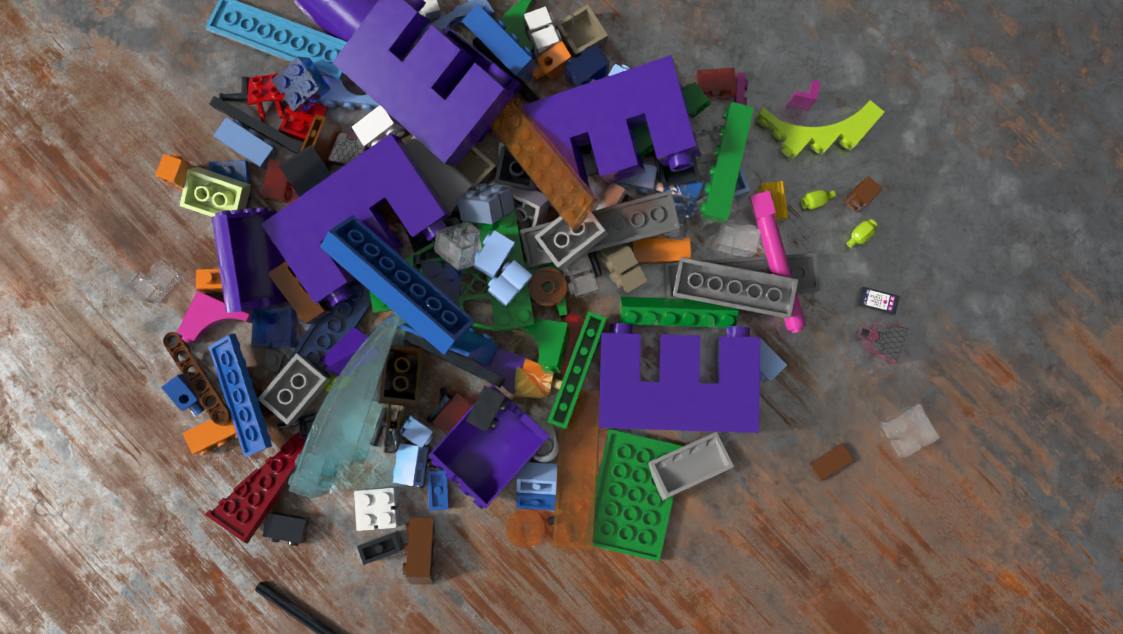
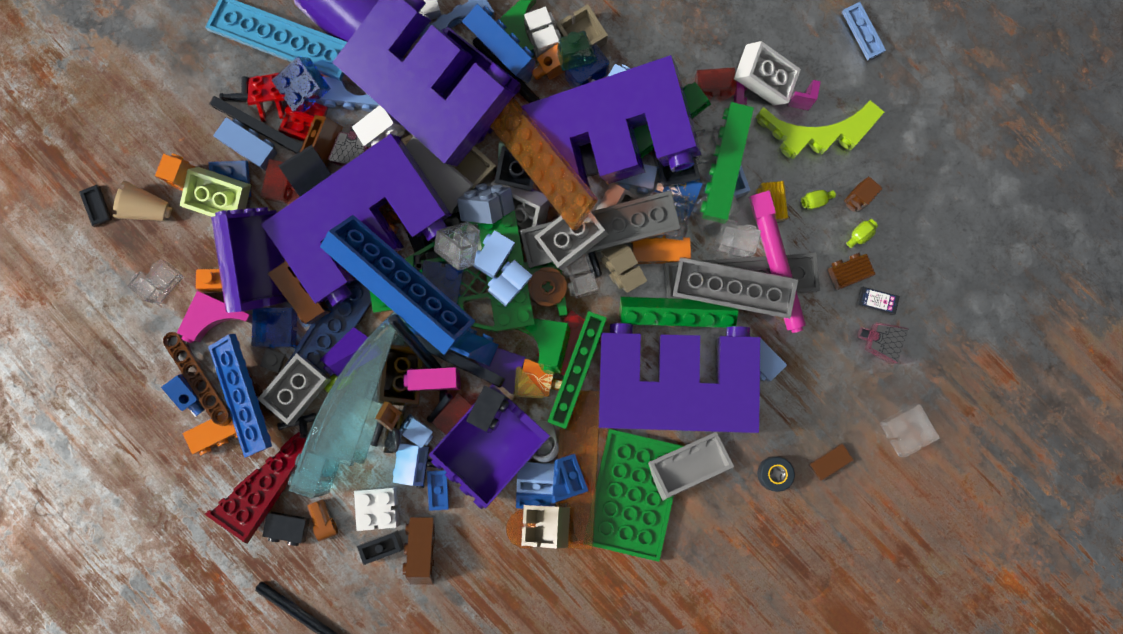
(95, 205): none -> black tile
(139, 204): none -> tan cone
(324, 525): none -> dark orange piece
(388, 415): none -> dark orange plate
(413, 342): none -> black axle
(433, 379): none -> dark pink arch
(550, 528): none -> dark tan piece
(567, 479): none -> blue wing
(575, 50): none -> clear green torso
(767, 73): none -> white brick
(782, 471): none -> black wheel
(851, 271): none -> reddish brown brick
(863, 31): none -> medium blue plate

